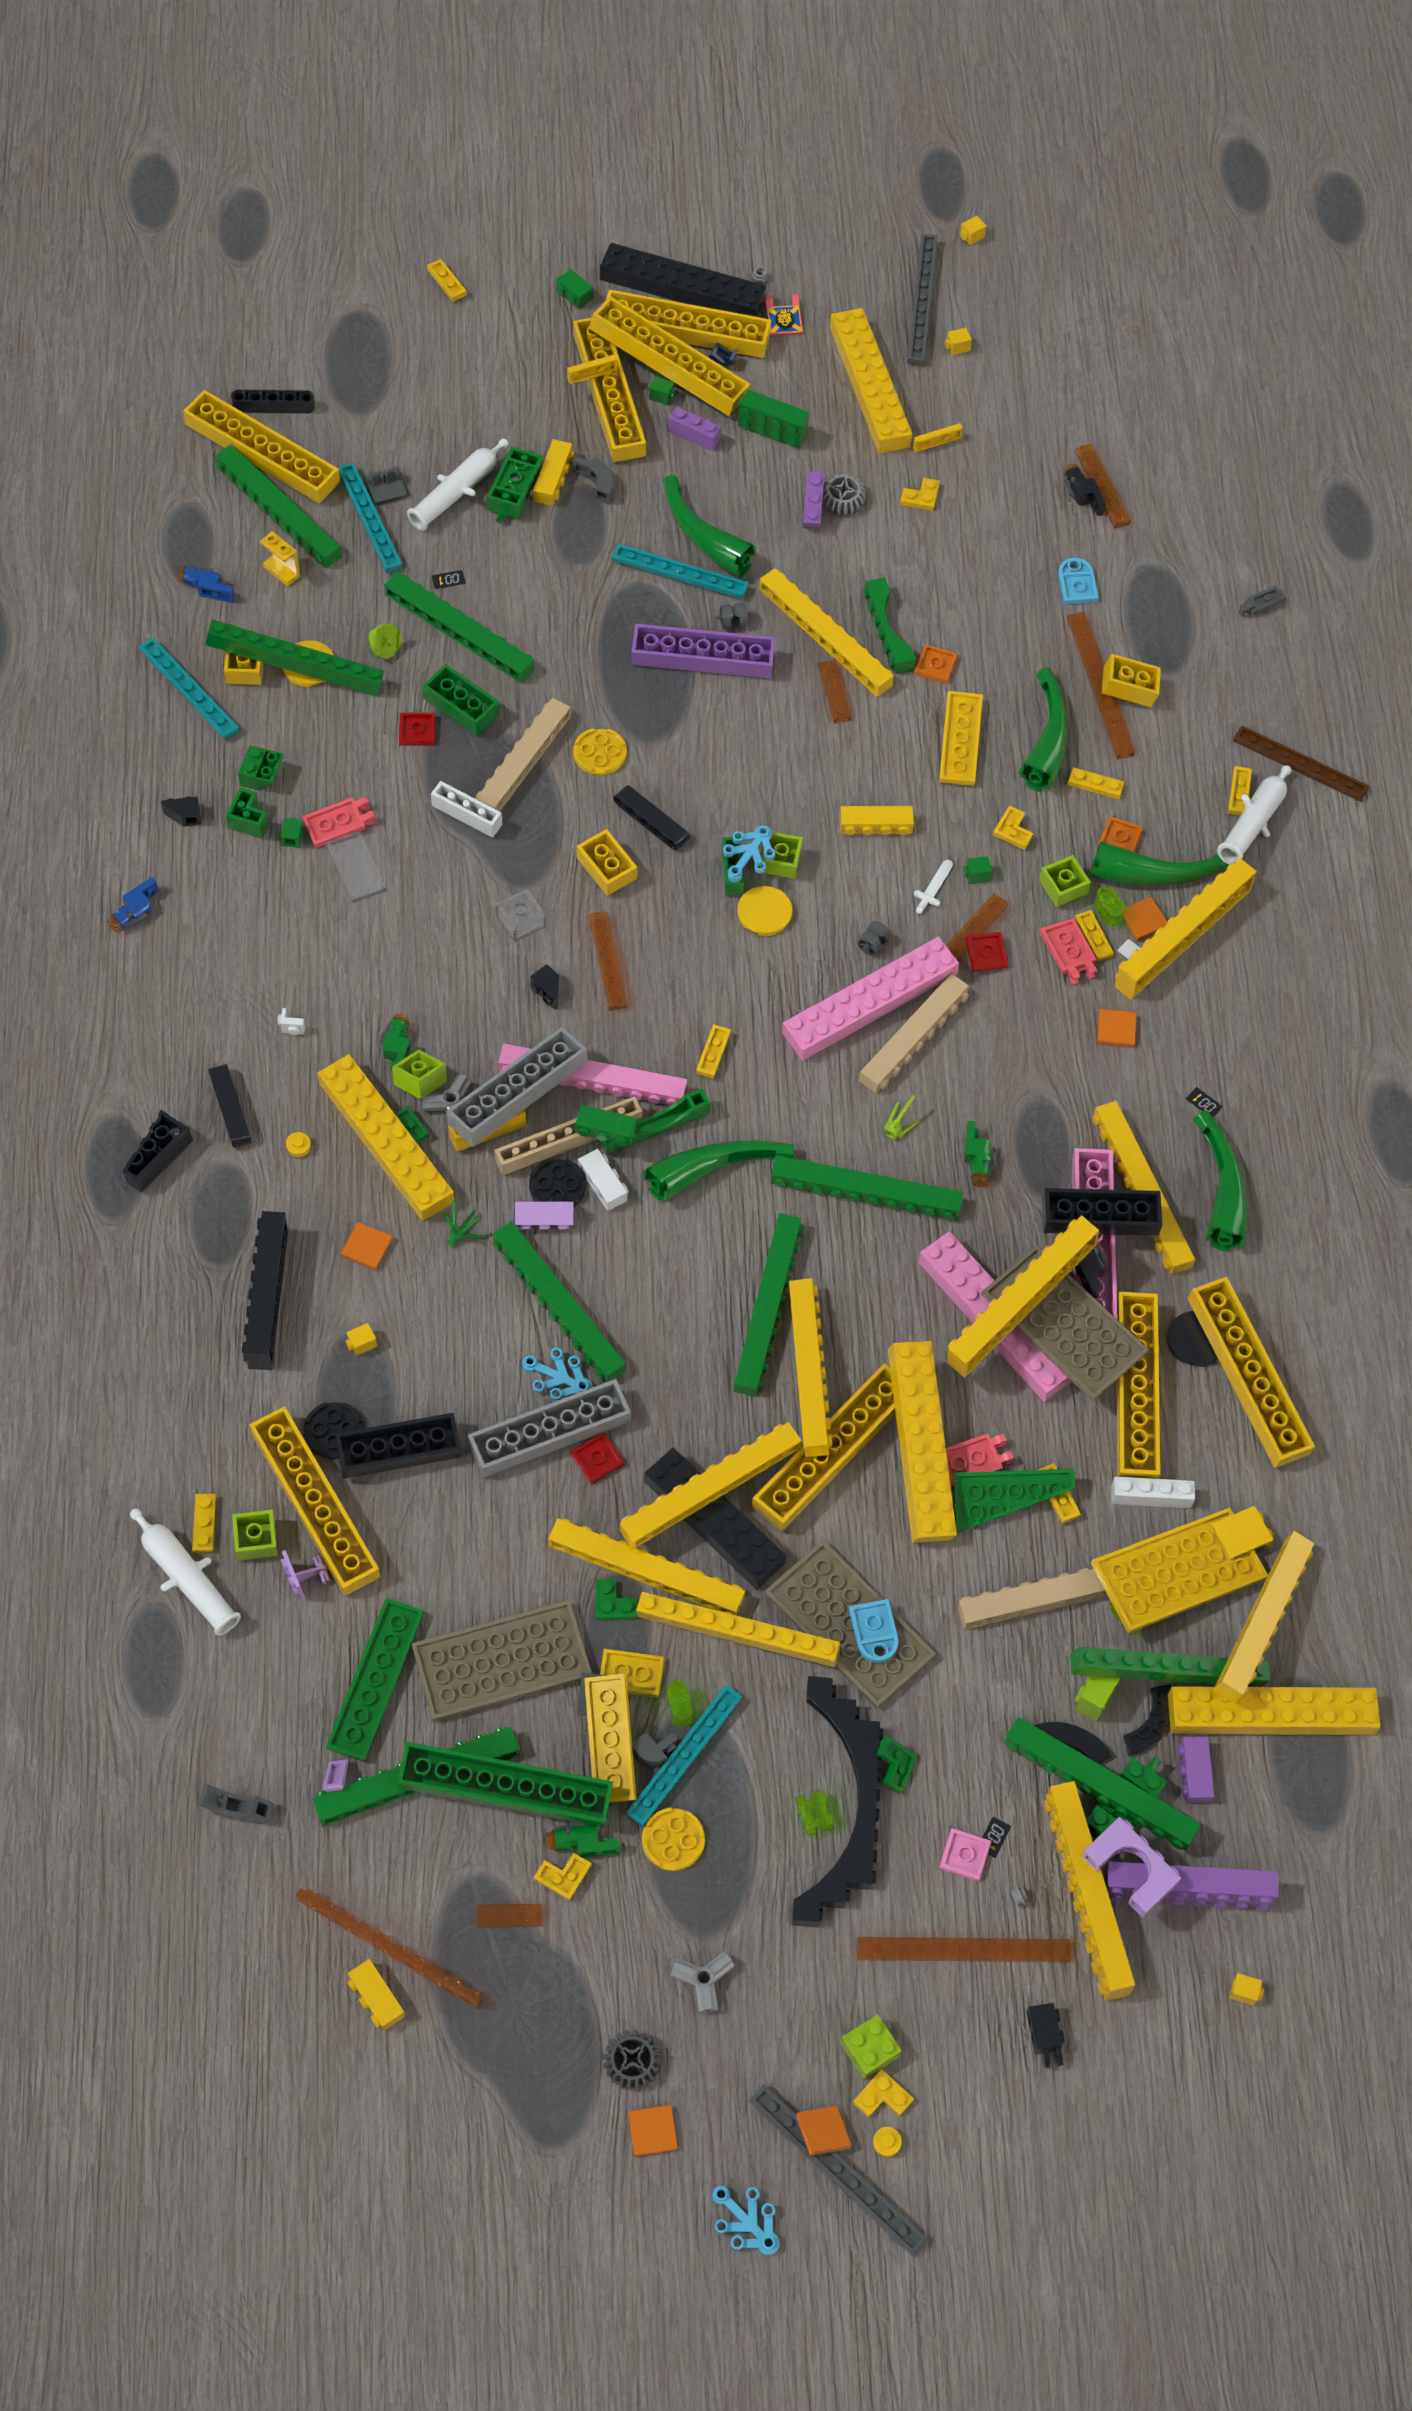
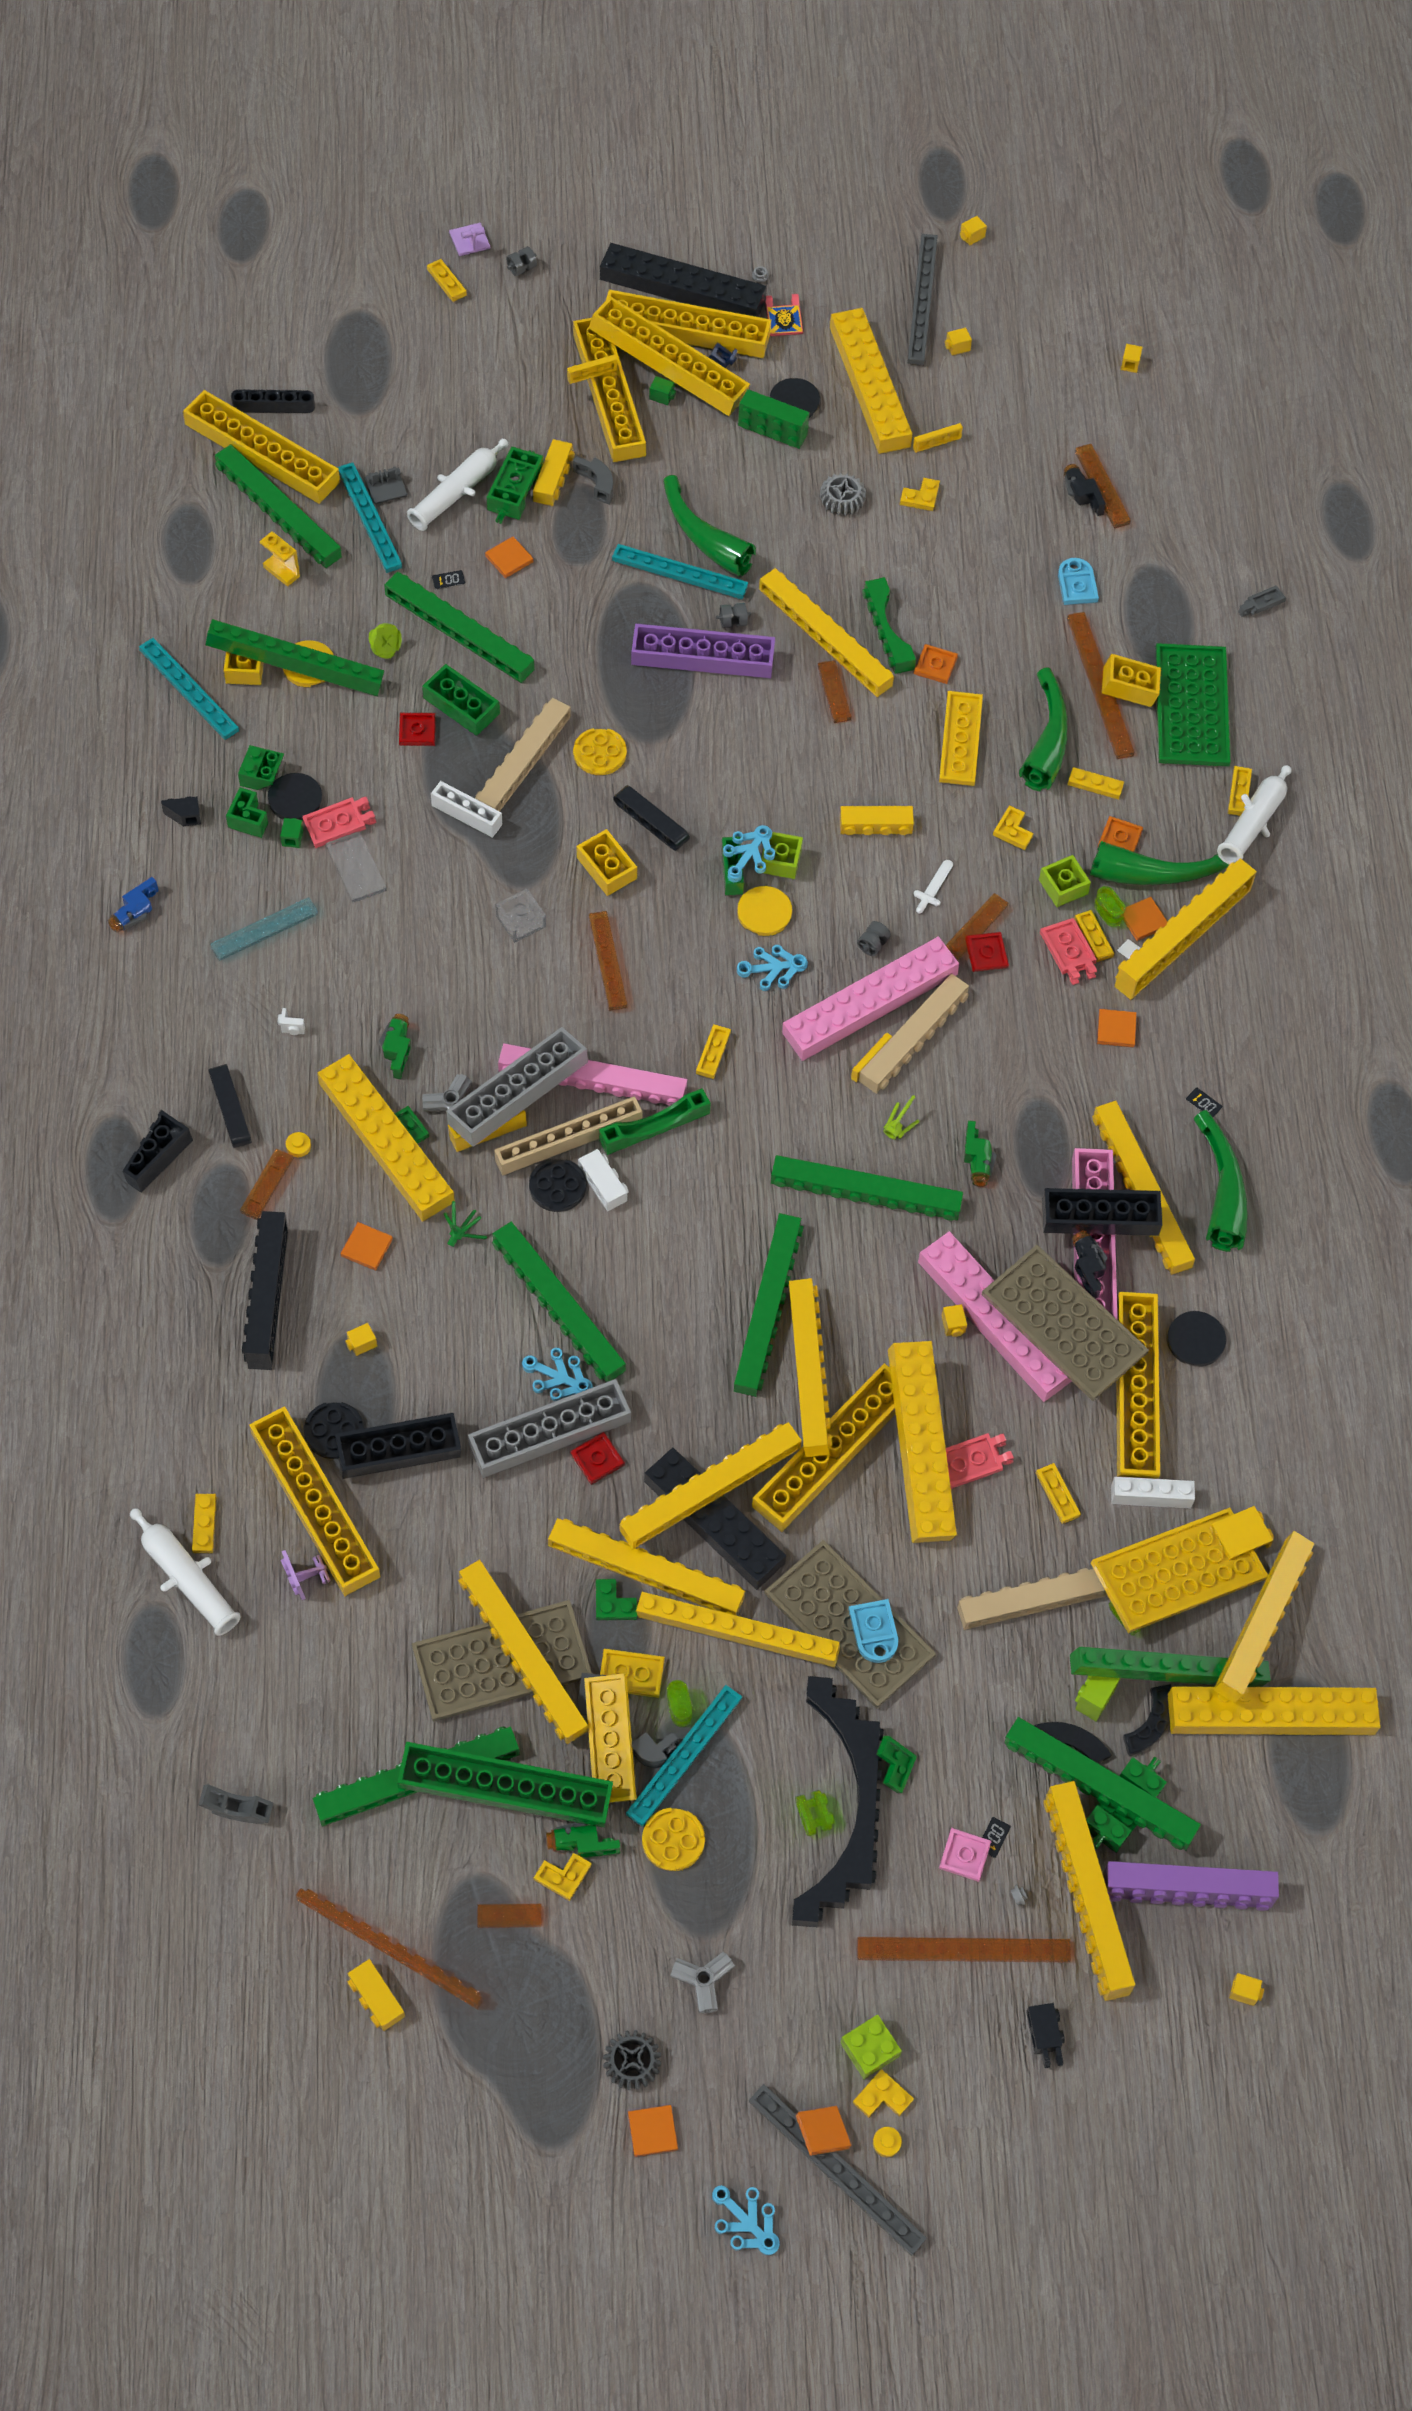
(207, 581): blue plate -> none
(255, 1535): lime brick -> none
(264, 929): none -> clear light blue plate
(266, 1184): none -> clear orange plate
(294, 796): none -> black tile
(335, 1775): lavender tile -> none
(375, 1680): green plate -> none
(419, 1074): lime brick -> none
(469, 239): none -> lavender plate
(509, 557): none -> orange tile
(522, 260): none -> dark grey wheel
(523, 1652): none -> yellow brick
(543, 1214): lavender brick -> none
(546, 984): black slope -> none
(574, 288): green brick -> none
(605, 1125): green brick -> none
(685, 1168): green brick -> none
(694, 428): medium lavender brick -> none
(774, 966): none -> medium azure plant
(797, 393): none -> black tile
(813, 500): medium lavender brick -> none
(867, 1058): none -> yellow tile
(954, 1320): none -> yellow brick
(978, 870): green brick -> none
(998, 1493): green wing -> none
(1022, 1296): yellow brick -> none
(1121, 1838): lavender arch -> none
(1131, 358): none -> yellow brick
(1193, 705): none -> green plate
(1196, 1770): medium lavender brick -> none
(1250, 1372): yellow brick -> none
(1301, 763): reddish brown tile -> none

